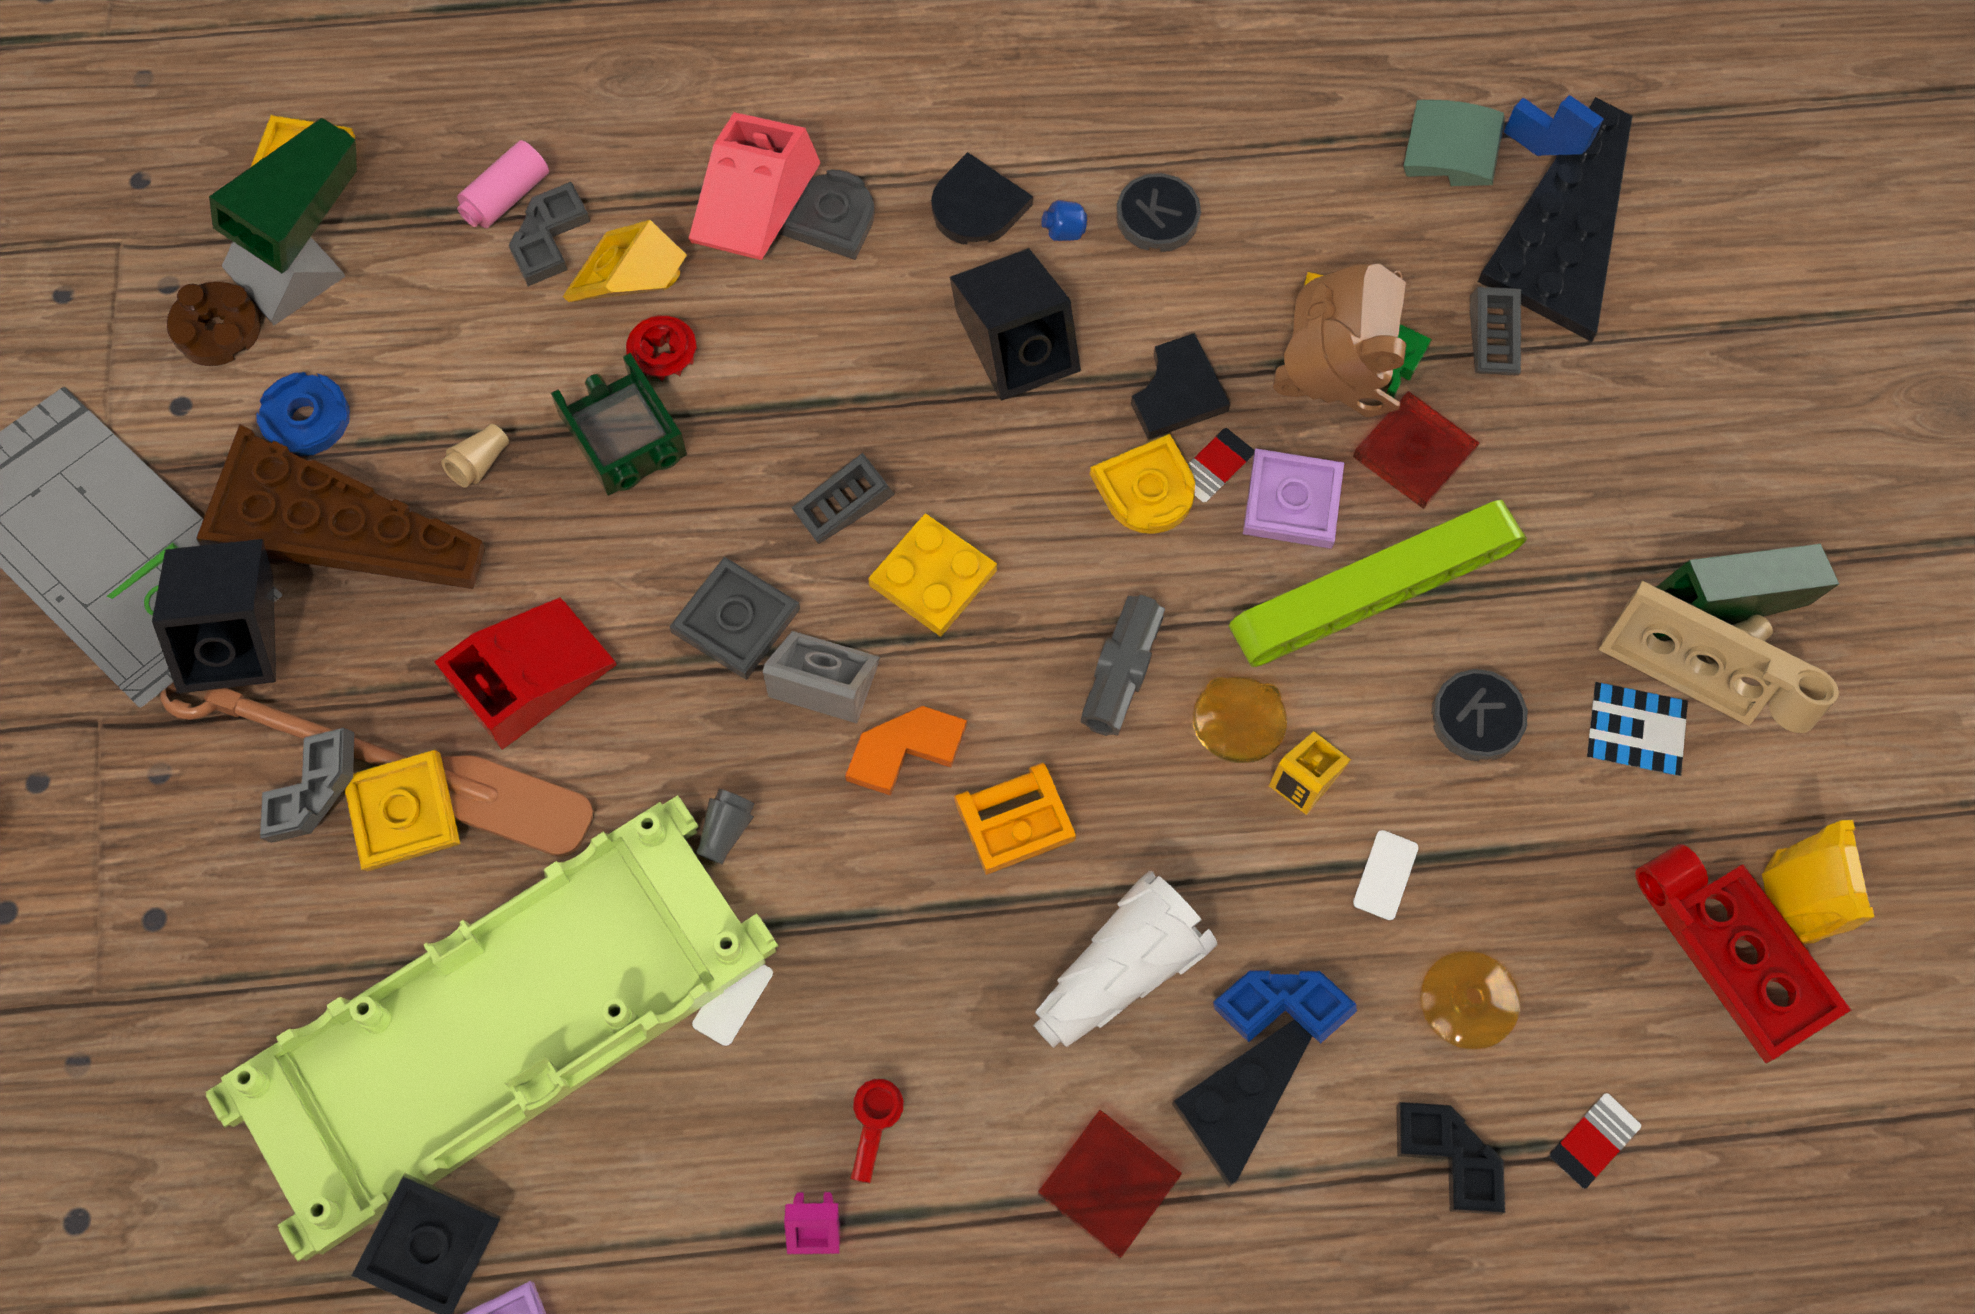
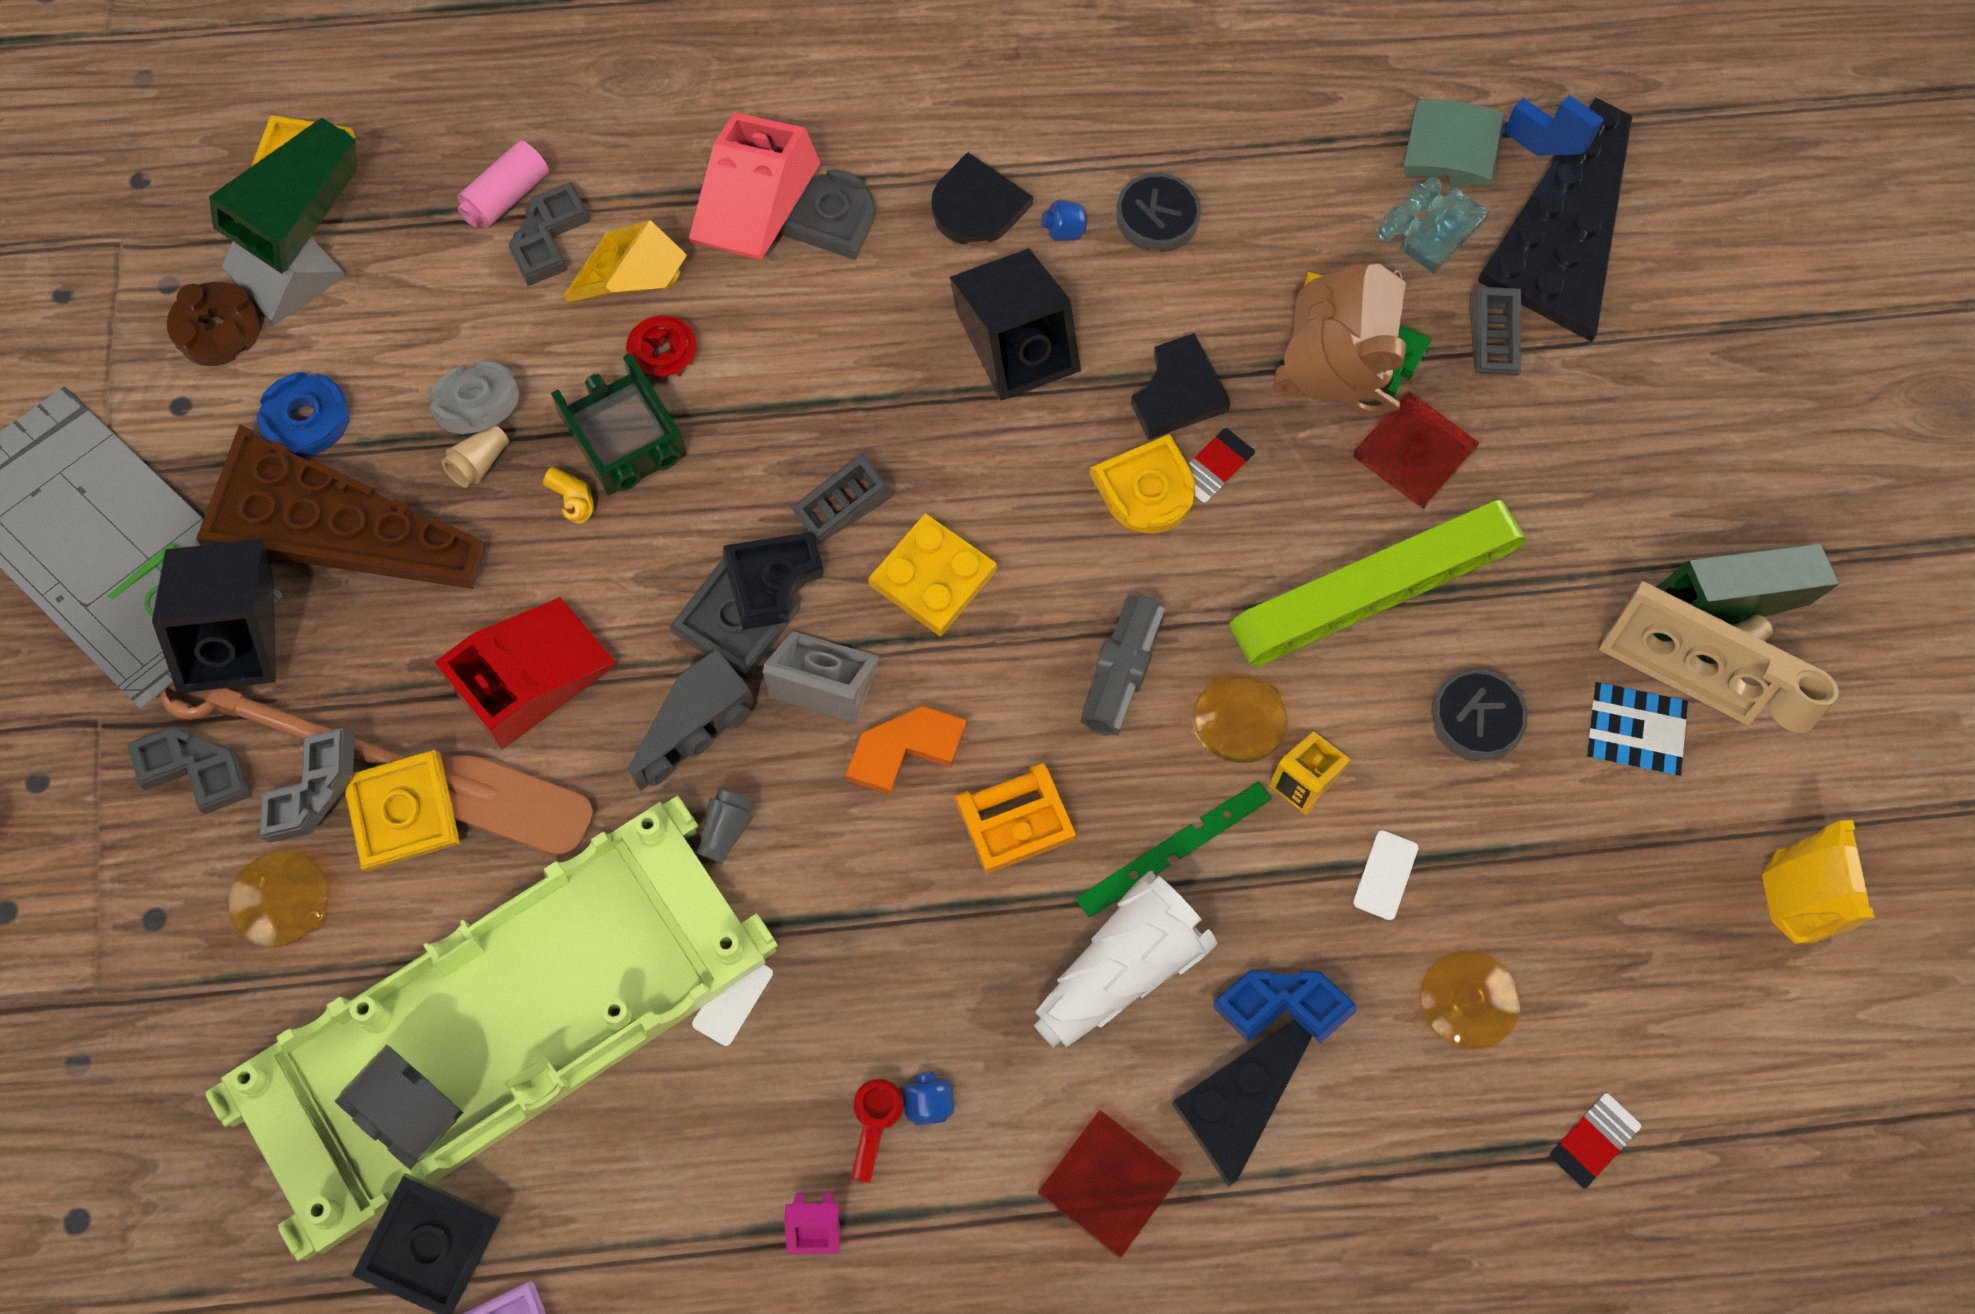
(211, 767): none -> dark grey tile
(278, 899): none -> clear yellow dish
(398, 1107): none -> dark grey brick
(473, 397): none -> light grey tile
(575, 492): none -> yellow arm
(695, 711): none -> dark grey slope
(768, 574): none -> black tile
(928, 1099): none -> blue piece
(1180, 843): none -> green piece
(1293, 498): lavender tile -> none
(1442, 231): none -> clear light blue plate
(1473, 1167): black tile -> none
(1677, 892): red hinge -> none

